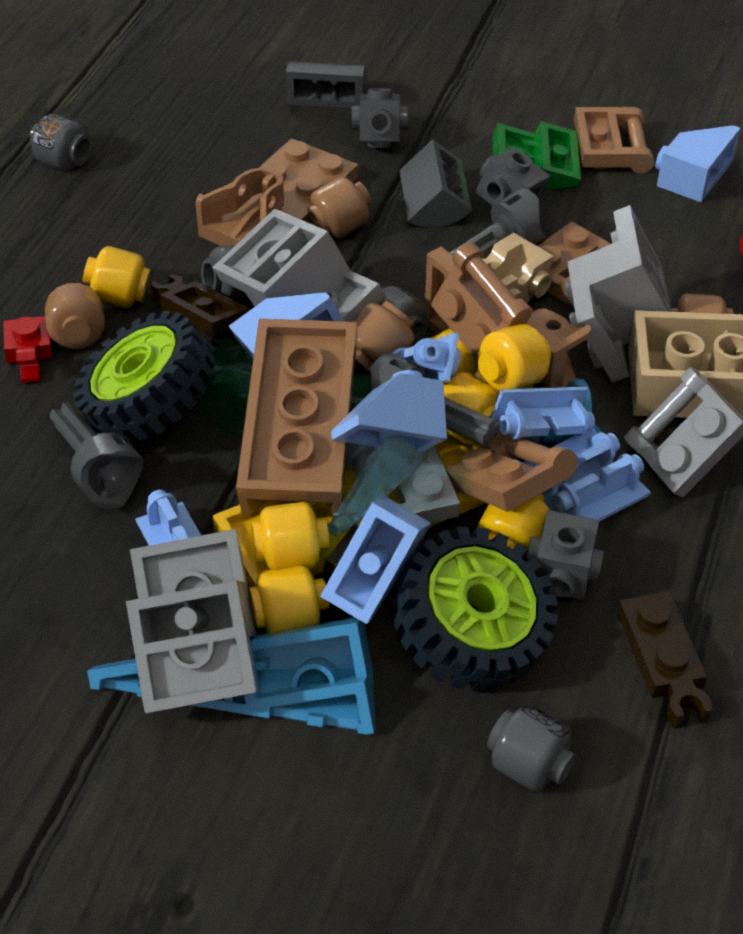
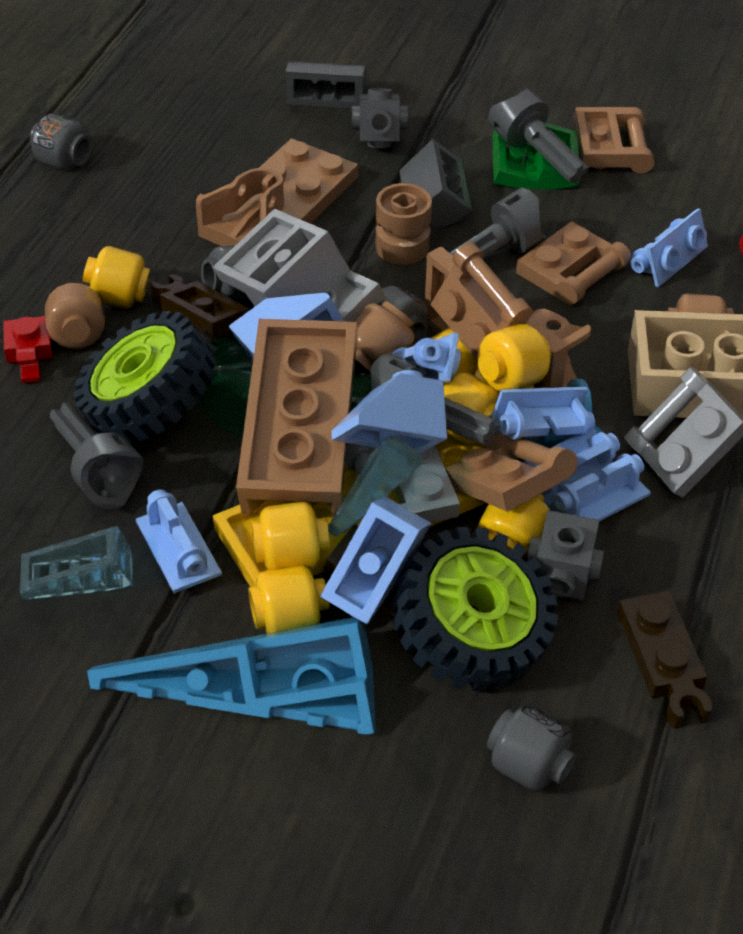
(107, 567): none -> clear light blue slope
(192, 621): light grey bracket -> none
(340, 207): medium nougat head -> none
(403, 223): none -> medium nougat wheel
(507, 174): dark grey brick -> none
(521, 266): tan cylinder -> none
(523, 121): none -> dark grey piece
(610, 287): light grey bracket -> none
(672, 248): none -> light blue hinge
(696, 160): light blue slope -> none

